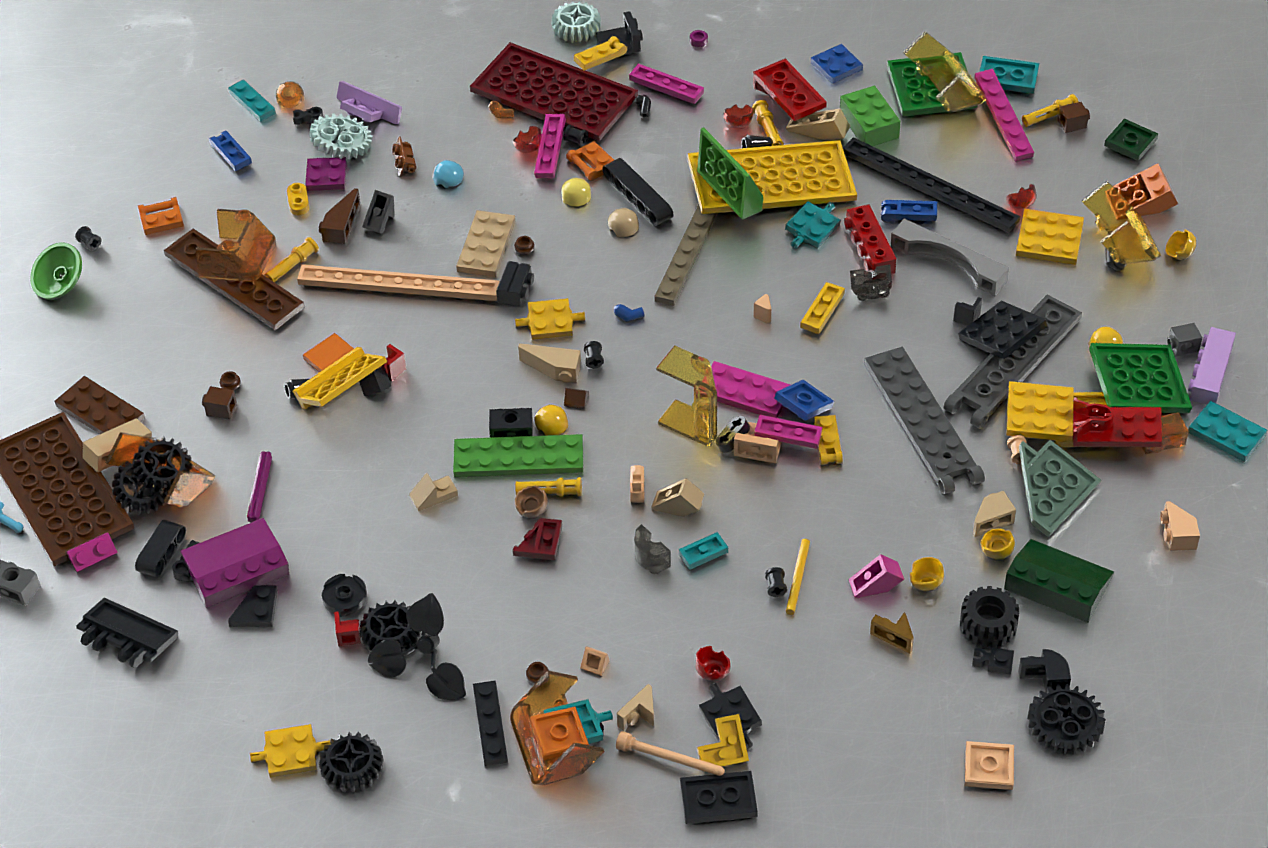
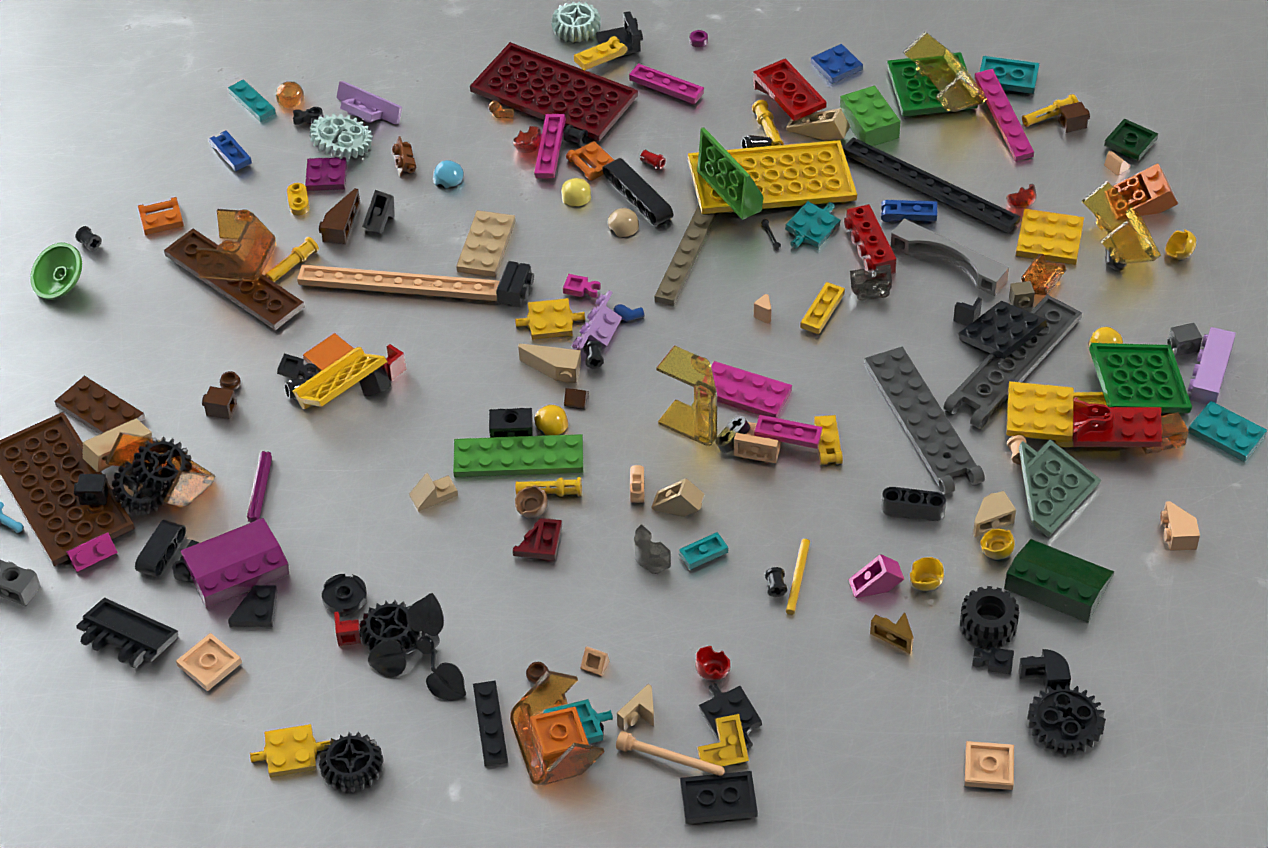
(92, 489): none -> black brick
(209, 661): none -> light nougat plate
(294, 366): none -> black plate
(524, 245): reddish brown plate -> none
(578, 285): none -> dark pink plate
(601, 324): none -> lavender bracket
(645, 103): black arm -> none
(657, 161): none -> red pin
(738, 117): clear red hair -> none
(776, 245): none -> black hinge
(804, 400): blue plate -> none
(913, 503): none -> black beam
(1021, 294): none -> dark tan plate
(1043, 275): none -> clear orange bracket
(1116, 163): none -> light nougat slope

